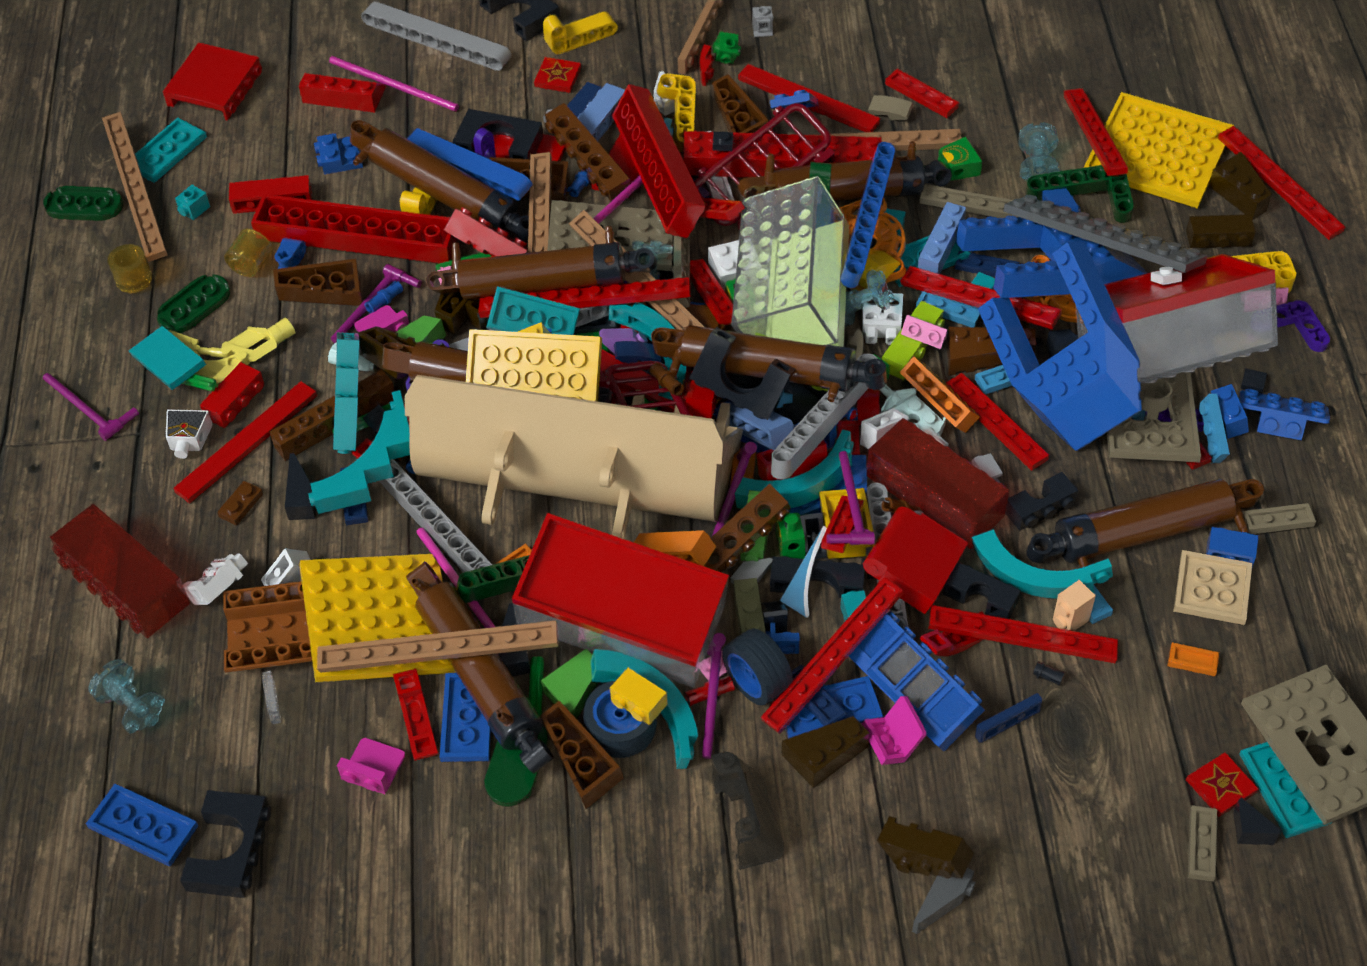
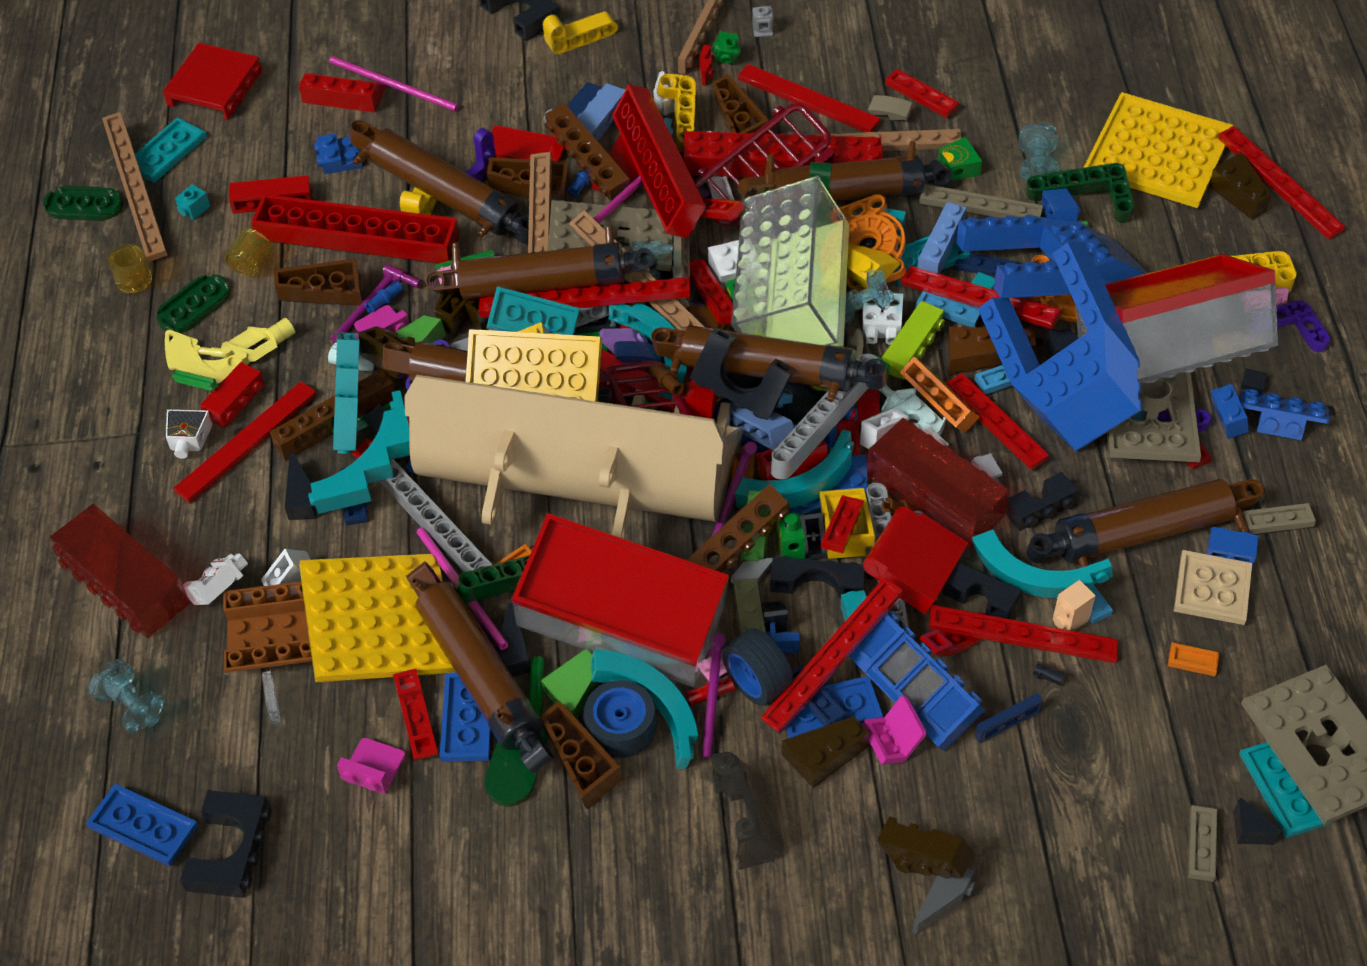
(107, 428): magenta bar -> none
(167, 357): teal tile -> none
(240, 503): reddish brown plate -> none
(290, 252): blue piece -> none
(436, 36): light grey beam -> none
(437, 646): medium nougat plate -> none
(482, 236): wedge -> none
(485, 170): blue beam -> none
(525, 132): black arch -> none
(557, 74): red tile -> none
(638, 696): yellow brick -> none
(687, 545): orange brick -> none
(722, 141): black plate -> none
(797, 592): dark azure sticker -> none
(801, 96): blue plate -> none
(859, 535): magenta bar -> none
(867, 215): blue beam -> none
(924, 331): bright pink hinge -> none
(1095, 132): red tile -> none
(1106, 234): dark grey plate -> none
(1166, 276): white plate -> none
(1214, 428): dark azure plate -> none
(1220, 231): dark brown brick -> none
(1221, 784): red tile -> none

